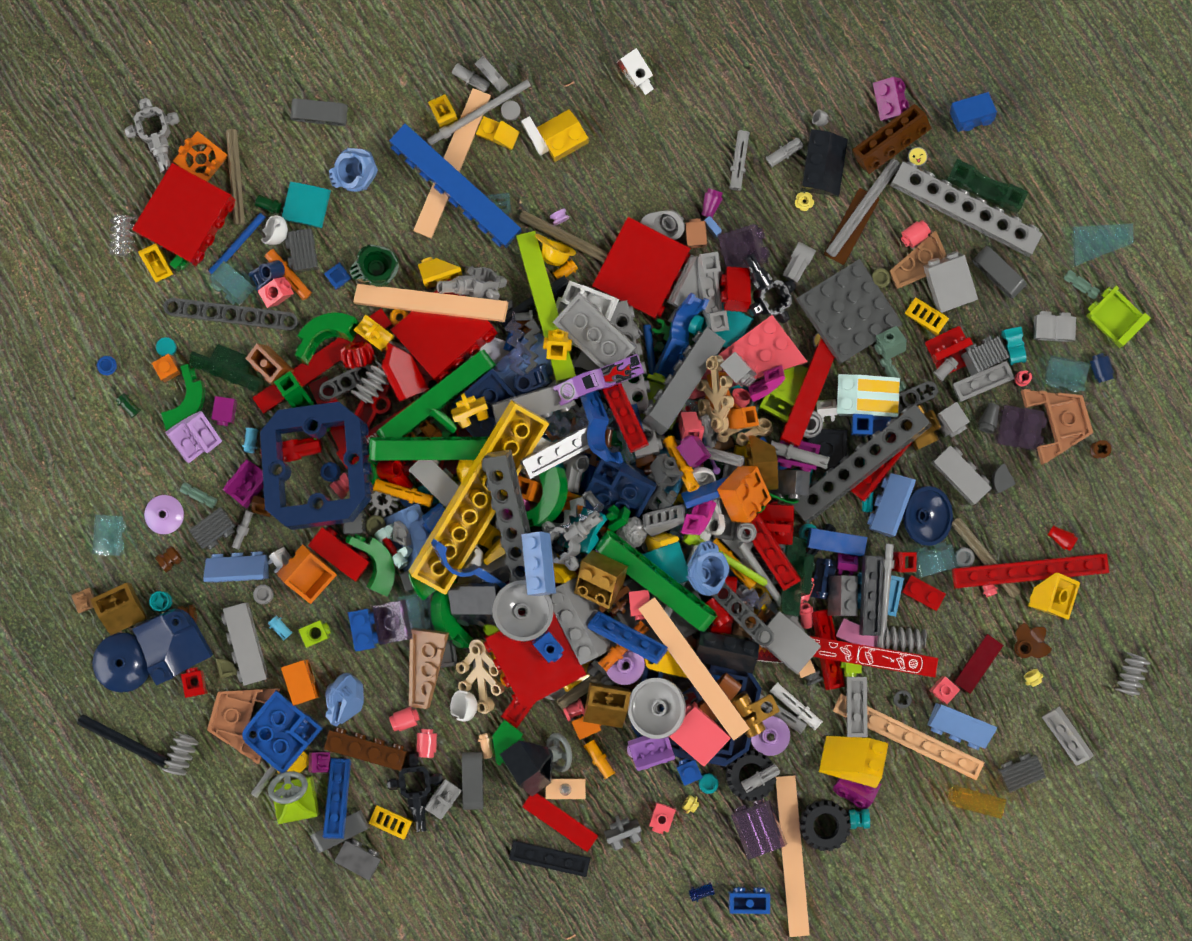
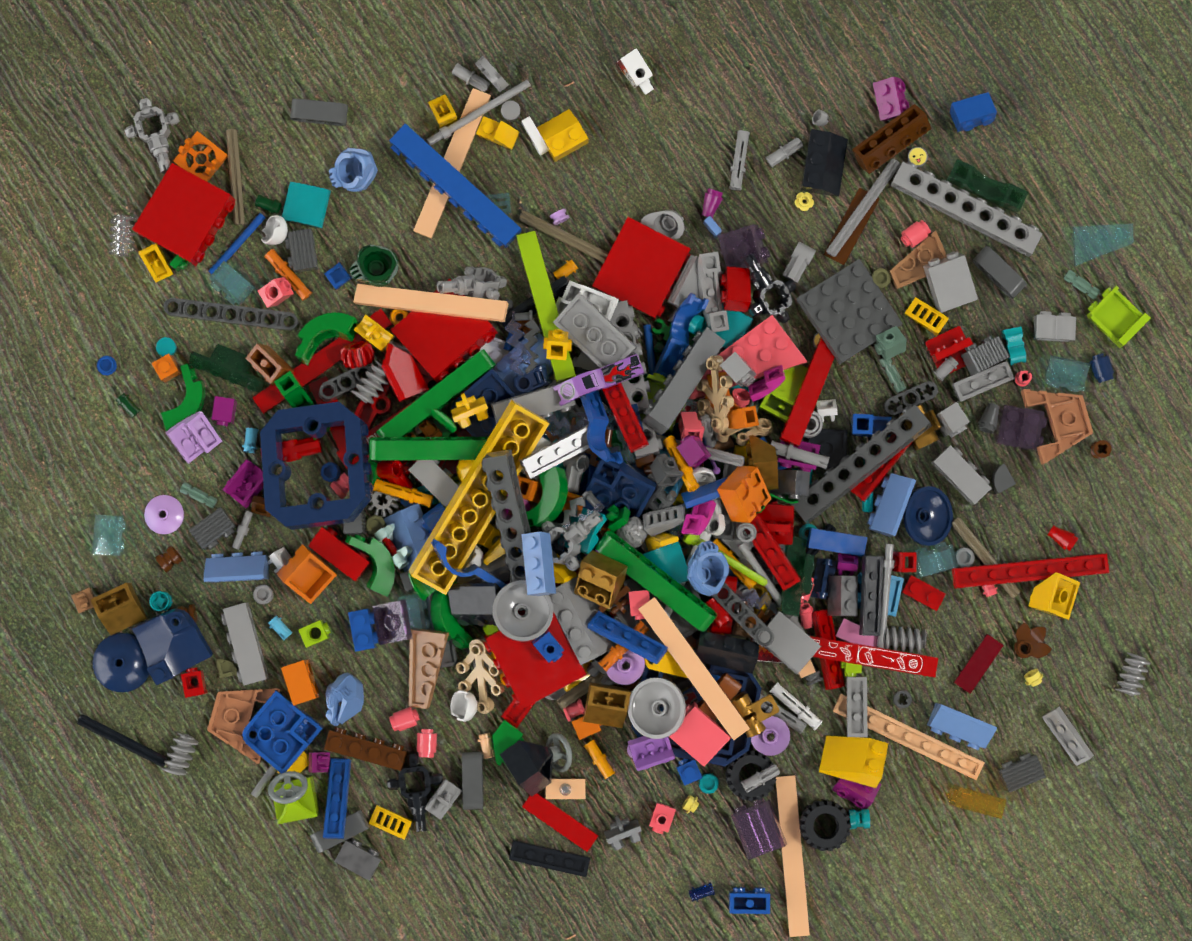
(266, 273): dark blue piece -> none
(401, 534): light grey tile -> none
(437, 270): yellow slope -> none
(554, 252): yellow piece -> none
(696, 233): nougat brick -> none
(868, 395): light aqua slope -> none
(944, 690): coral brick -> none

